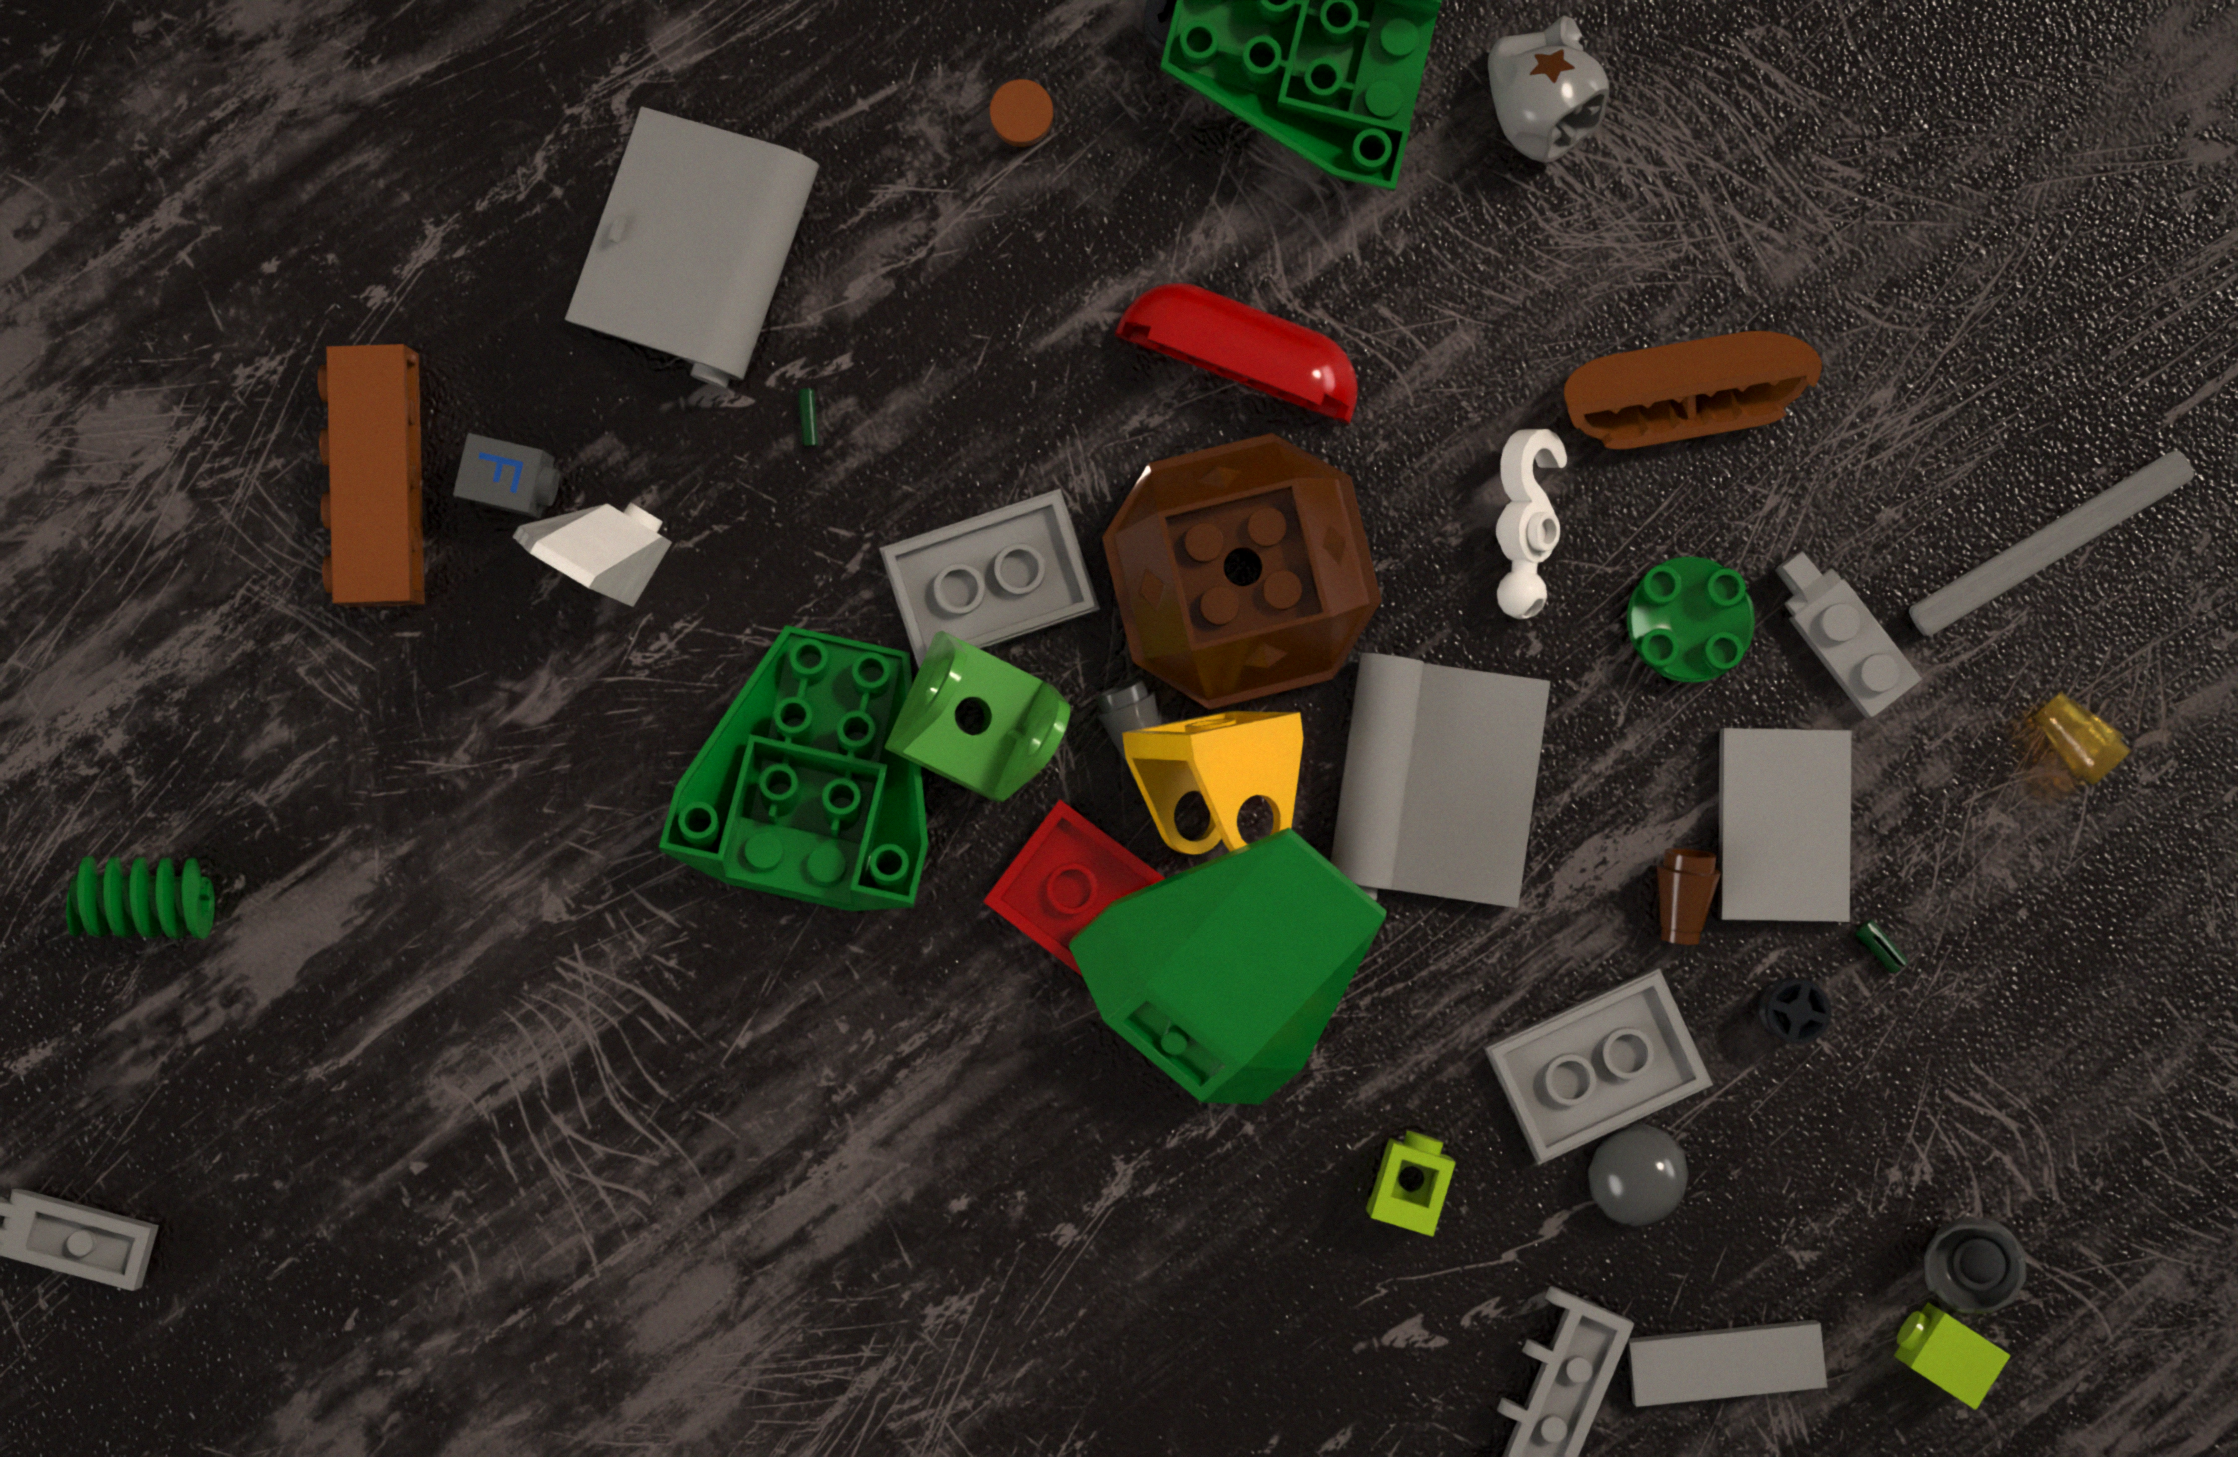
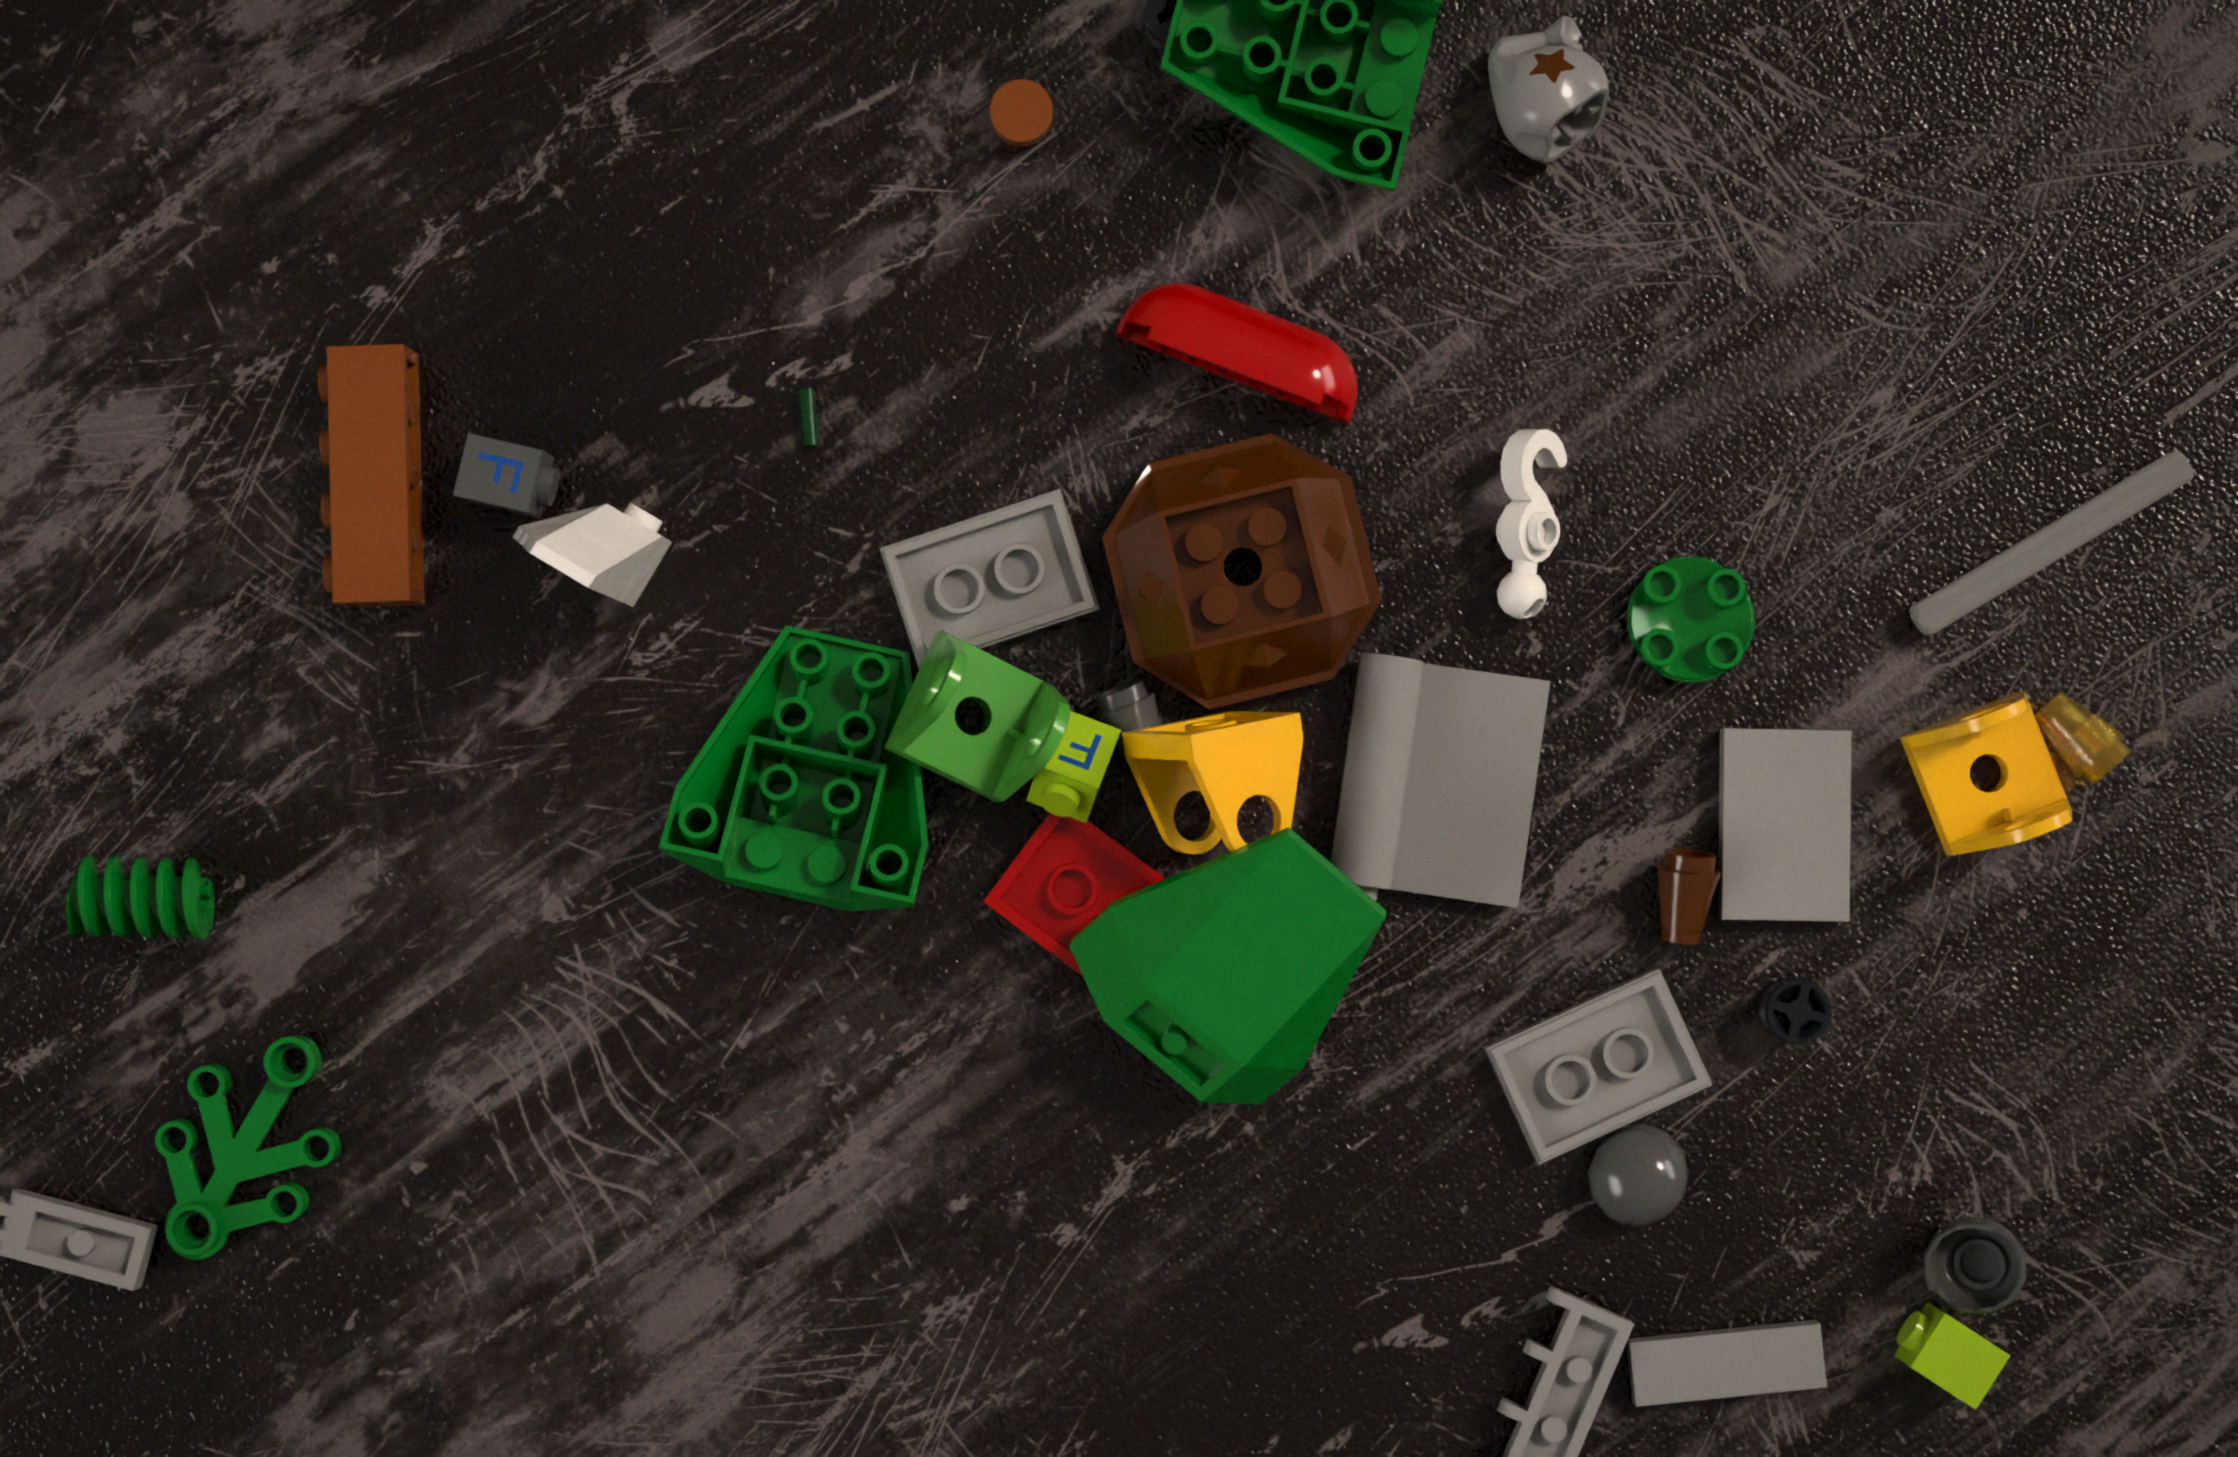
(237, 1155): none -> green plant
(693, 243): light grey door -> none
(1076, 769): none -> lime brick
(1414, 1207): lime brick -> none
(1690, 388): dark orange brick -> none
(1845, 636): light grey hinge -> none
(1866, 933): dark green piece -> none
(2021, 805): none -> yellow hose

